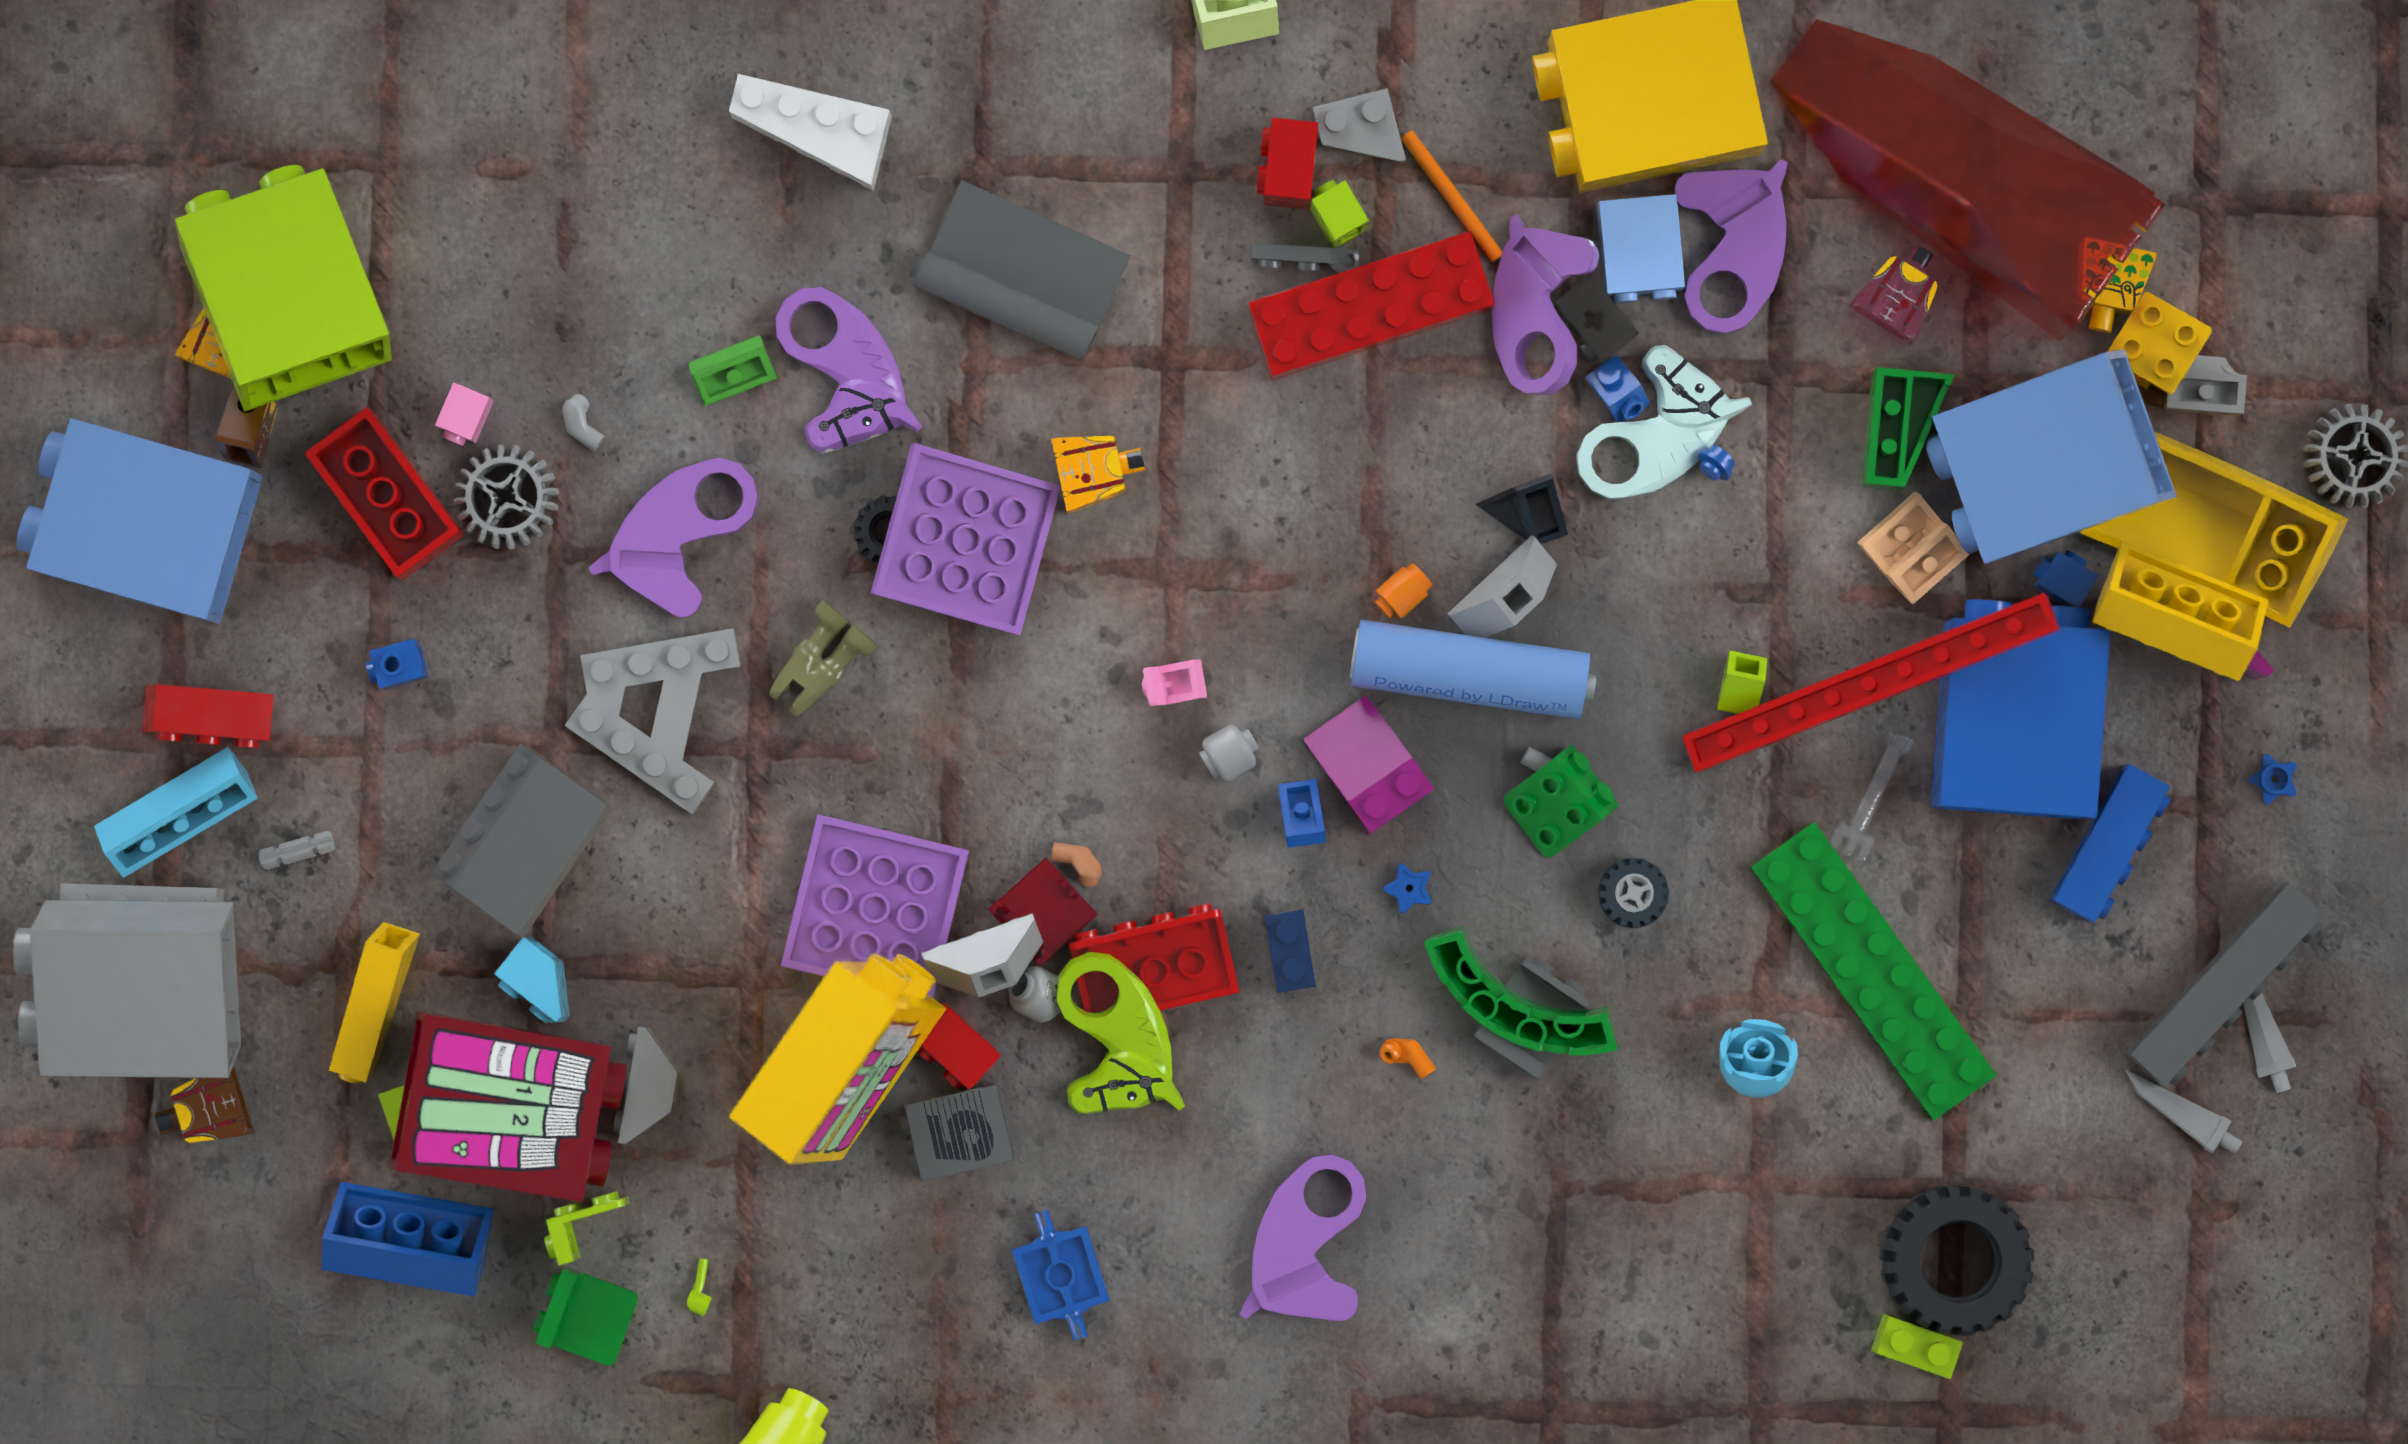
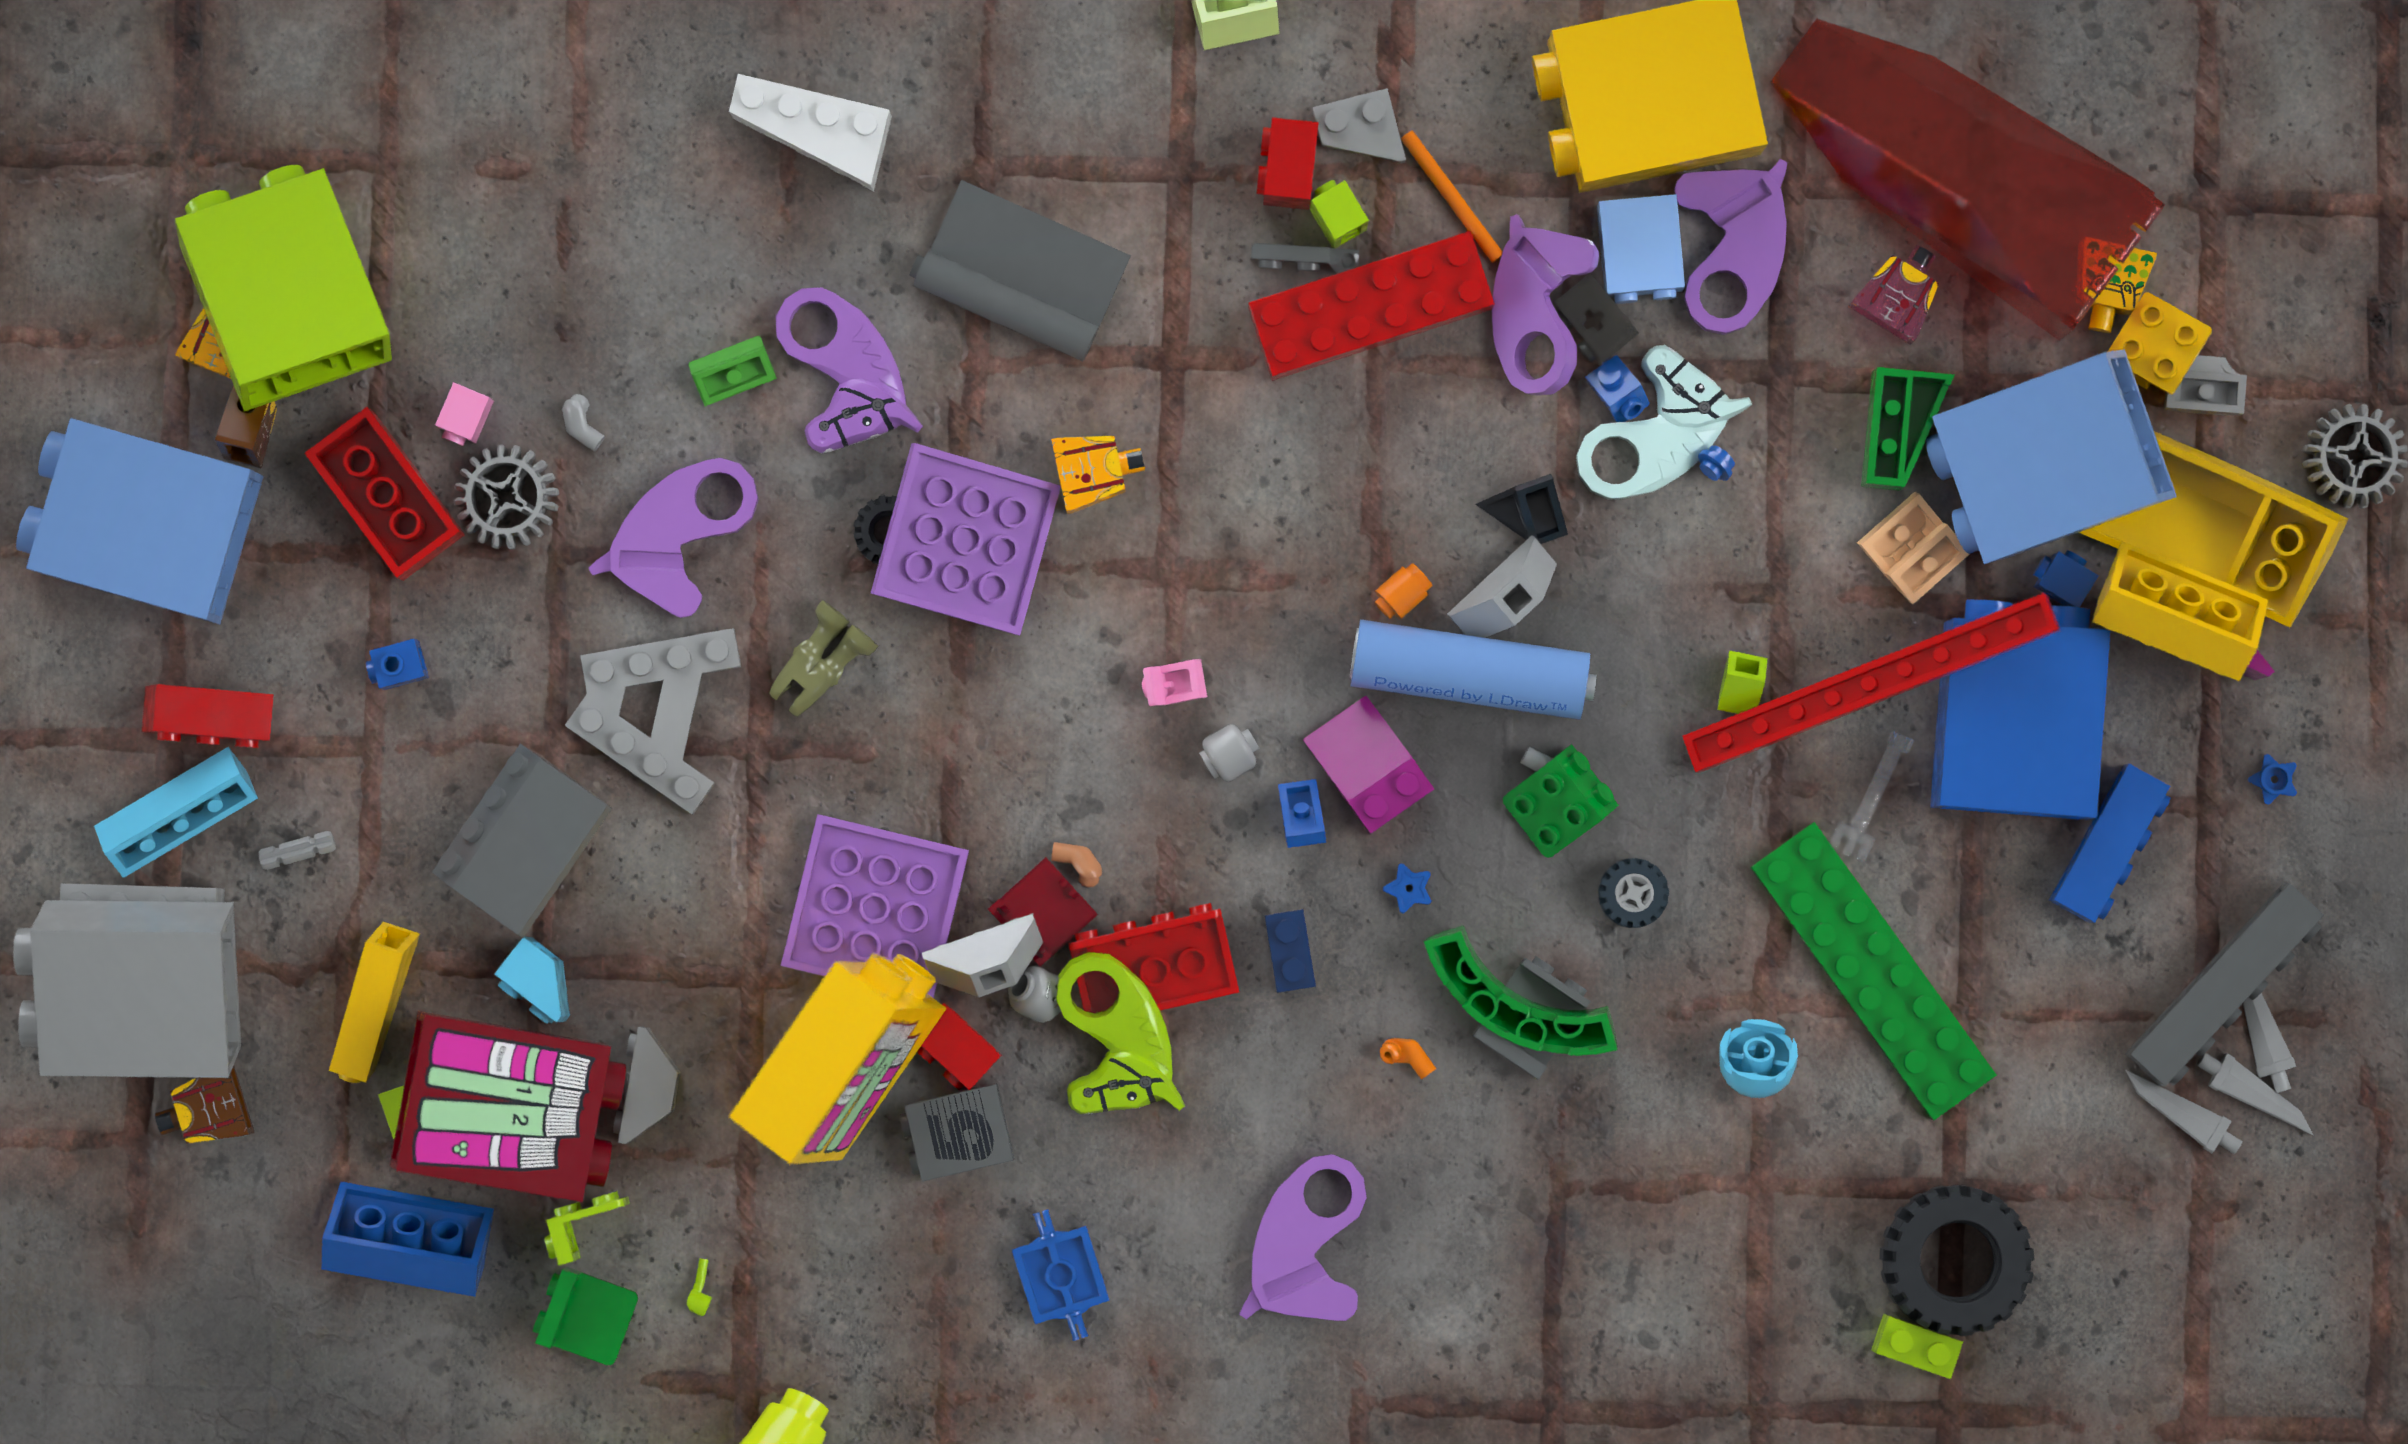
(2243, 1085): none -> light grey bar

